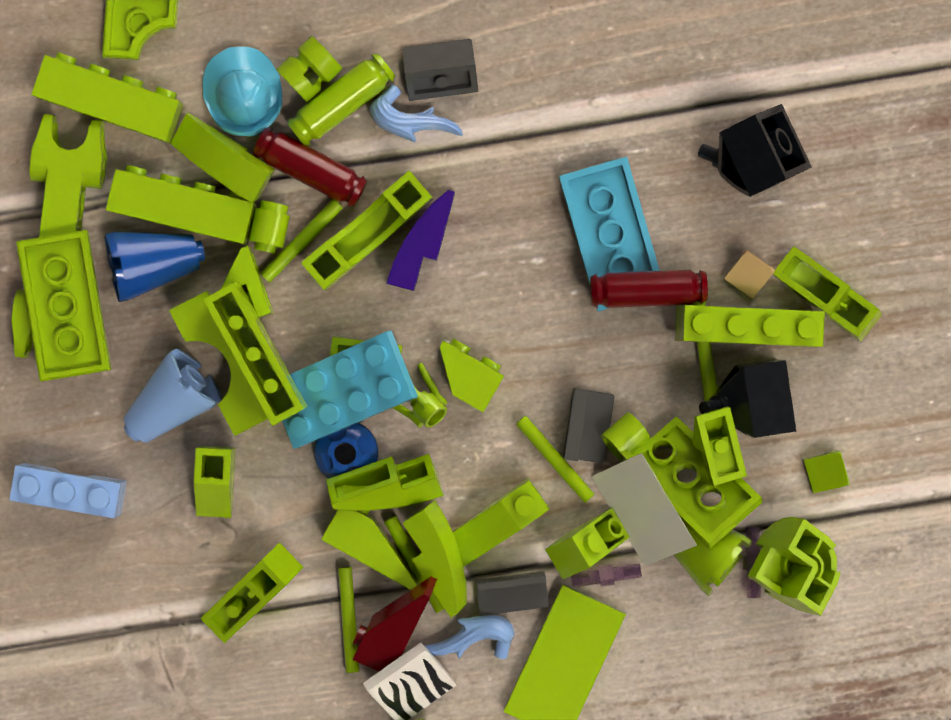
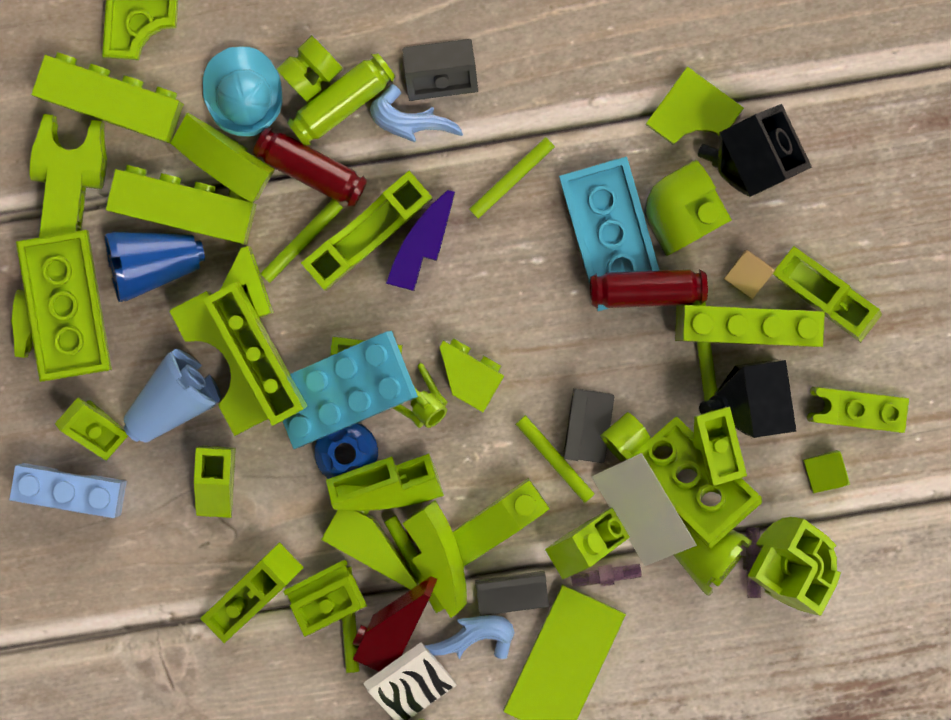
(91, 428): none -> lime slope
(269, 226): lime brick -> none
(325, 598): none -> lime plate
(512, 177): none -> lime bar
(684, 208): none -> lime brick
(692, 107): none -> lime tile
(861, 410): none -> lime plate

